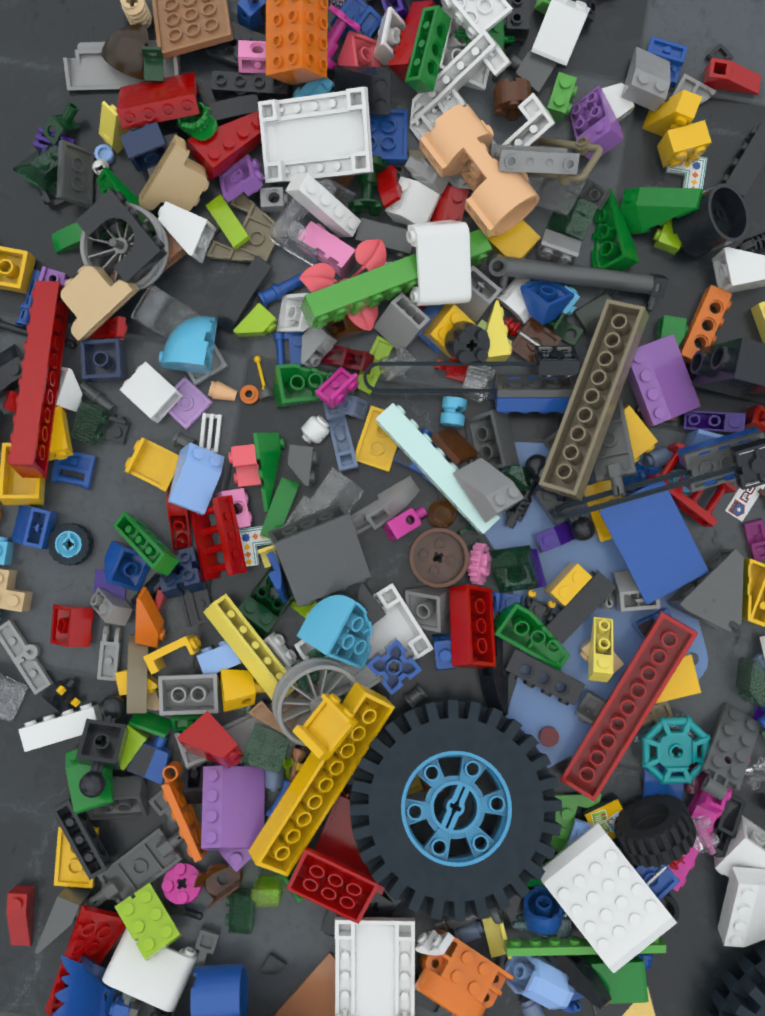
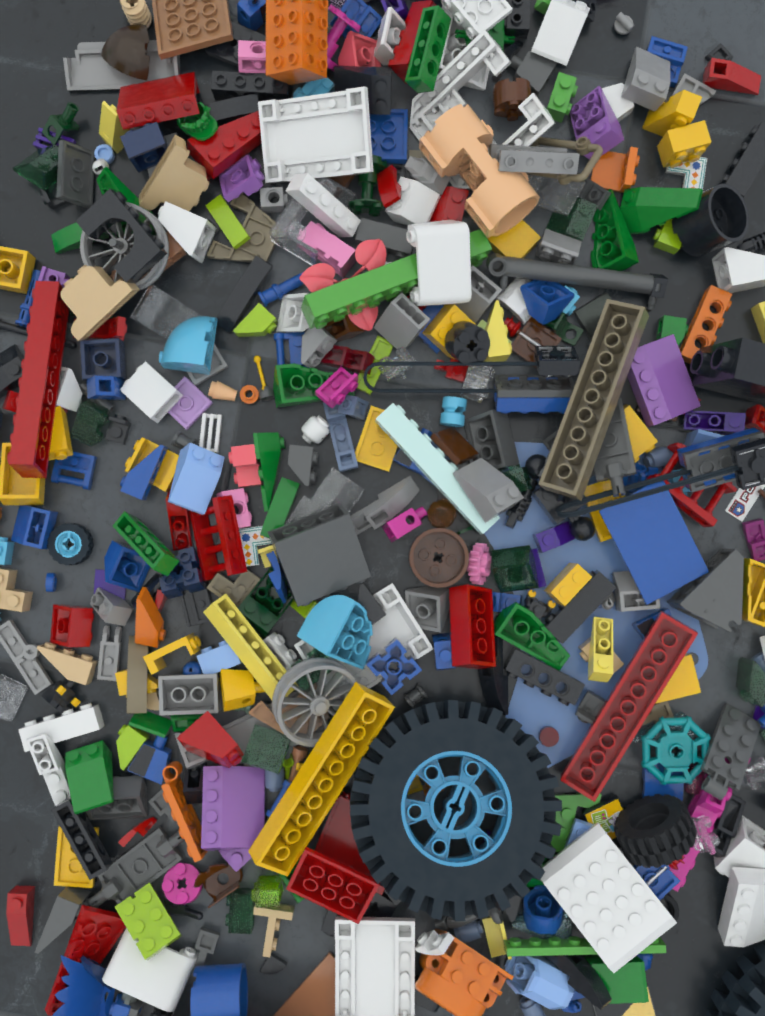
(51, 582): none -> blue tile
(51, 765): none -> white slope
(71, 665): none -> tan slope
(105, 388): none -> blue slope
(109, 756): black brick -> none
(142, 476): none -> blue slope
(142, 827): none -> red slope
(153, 64): dark green bracket -> none
(192, 665): none -> blue piece
(236, 590): none -> dark tan plate
(274, 916): none -> tan bracket
(326, 727): yellow panel -> none
(616, 170): none -> orange bracket
(623, 24): none -> light grey plate

